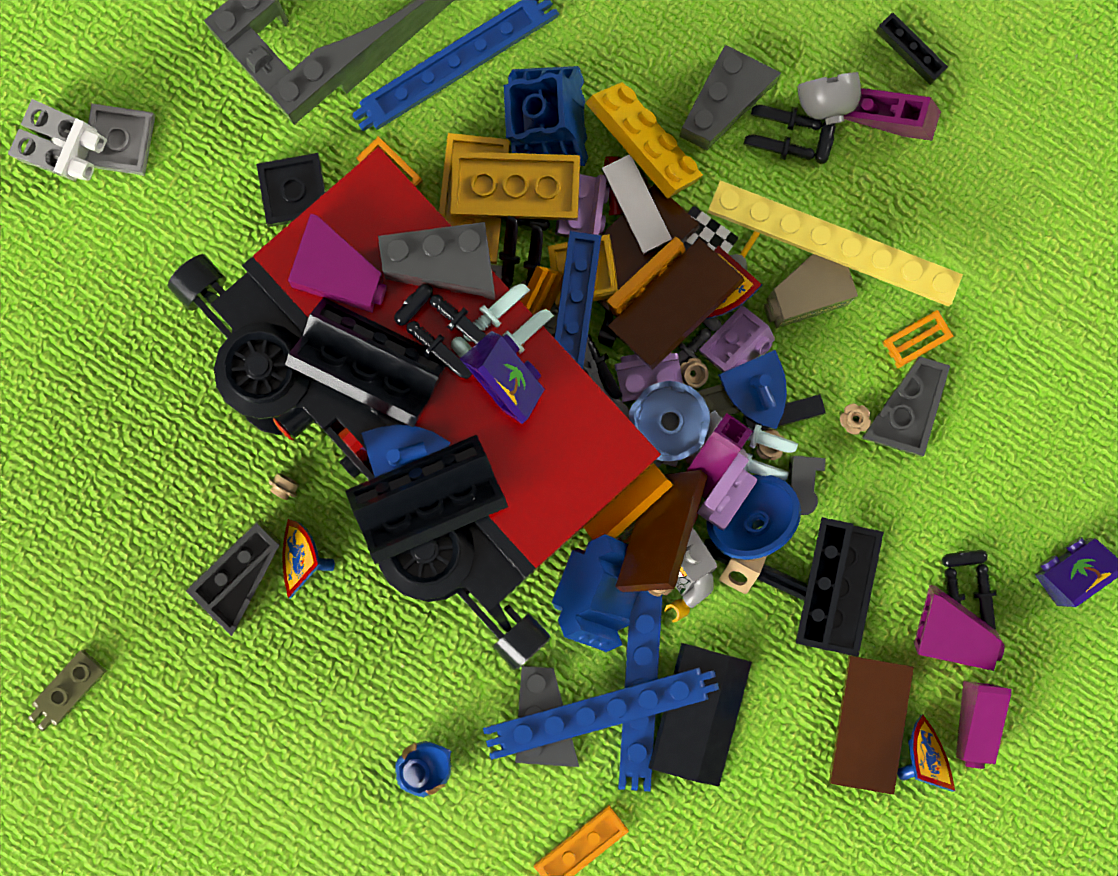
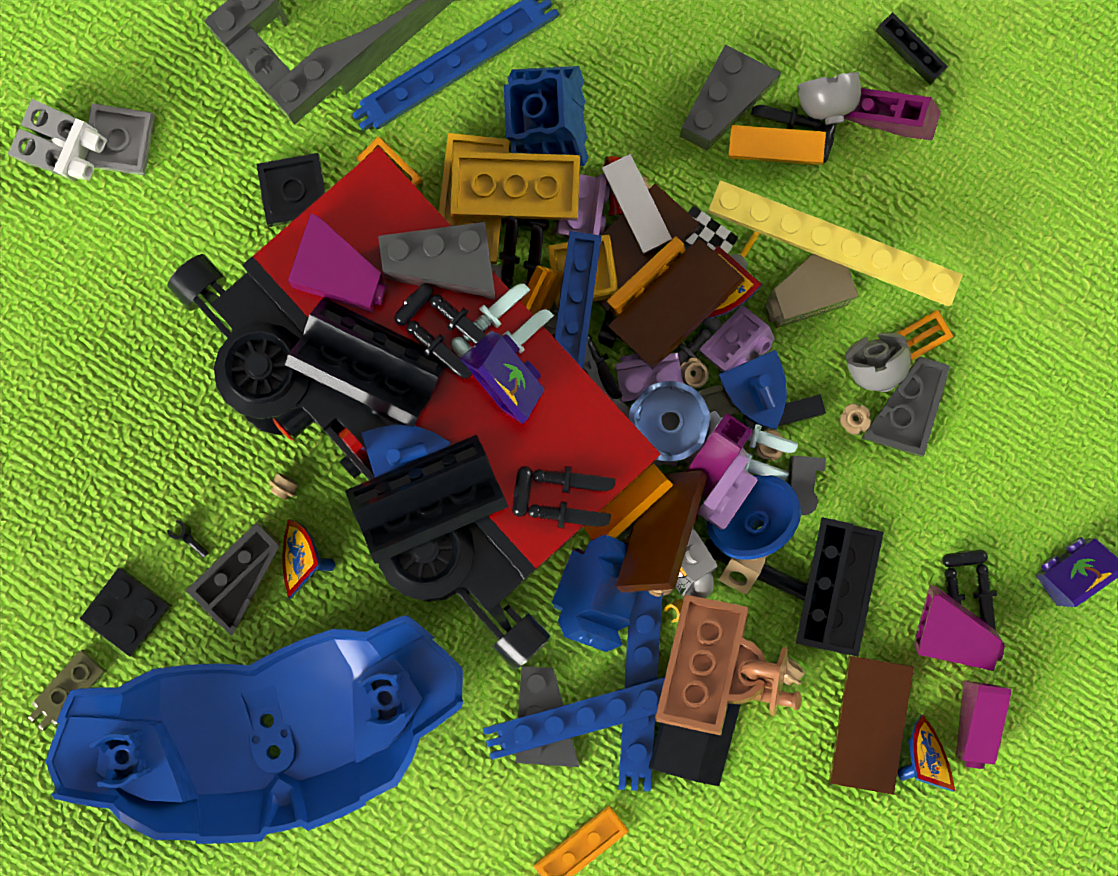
(125, 612): none -> black plate
(188, 539): none -> black hand
(190, 747): none -> blue piece
(423, 768): blue hair -> none
(568, 480): none -> black piece
(644, 139): yellow plate -> none
(717, 668): none -> nougat plate
(777, 145): none -> light orange tile
(793, 673): none -> tan plate
(879, 363): none -> light grey cylinder

